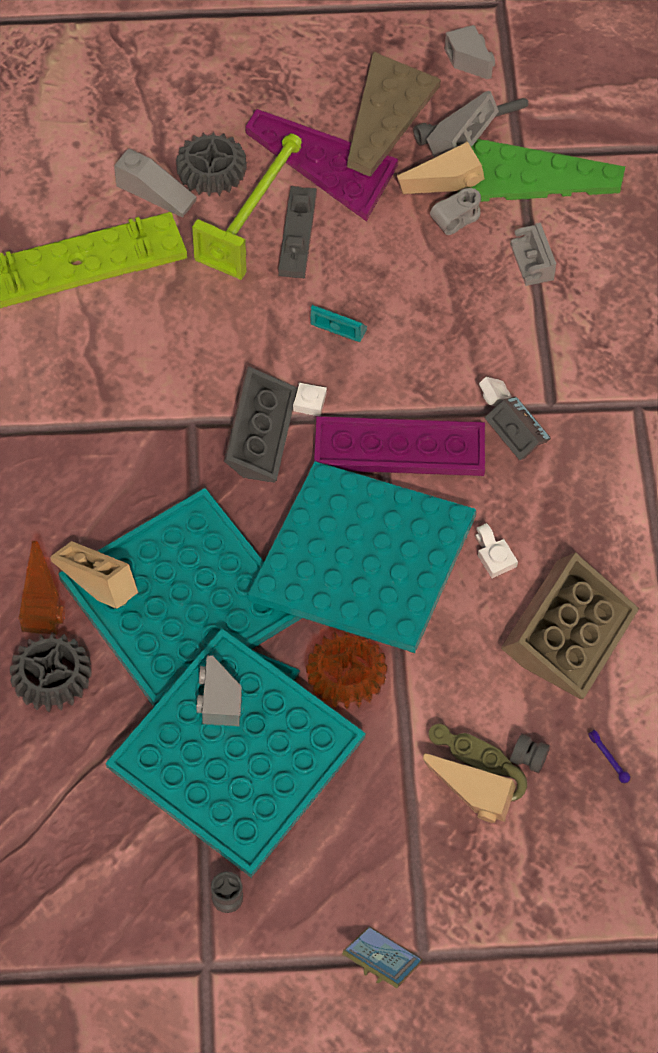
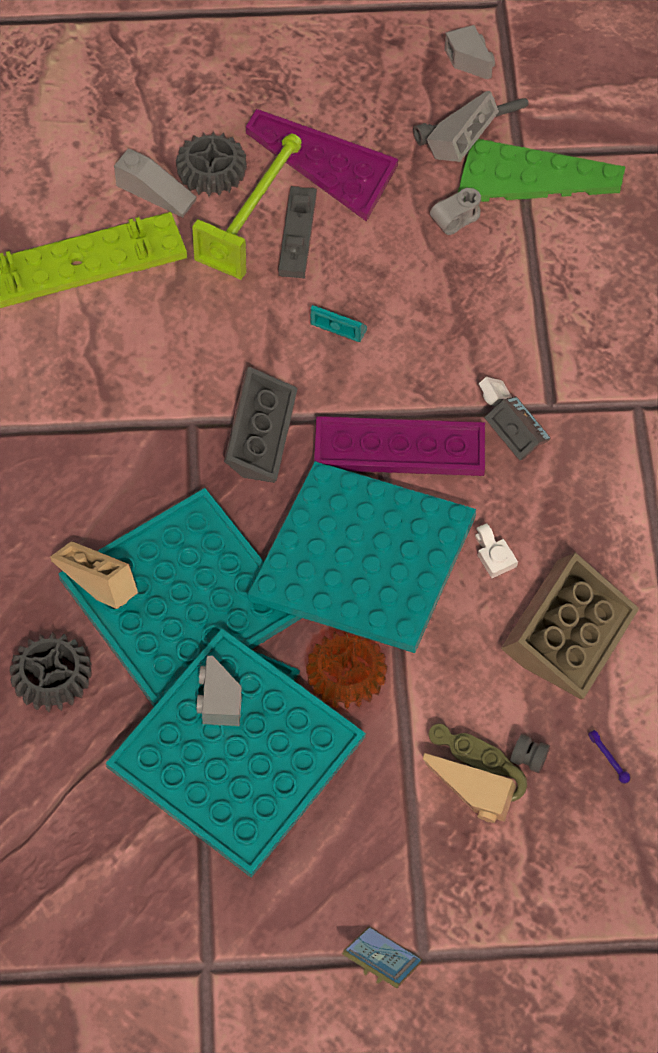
(40, 600): clear orange slope -> none
(225, 885): dark grey wheel -> none
(309, 399): white plate -> none
(388, 107): dark tan wing -> none
(444, 173): tan slope -> none
(533, 255): light grey hinge -> none

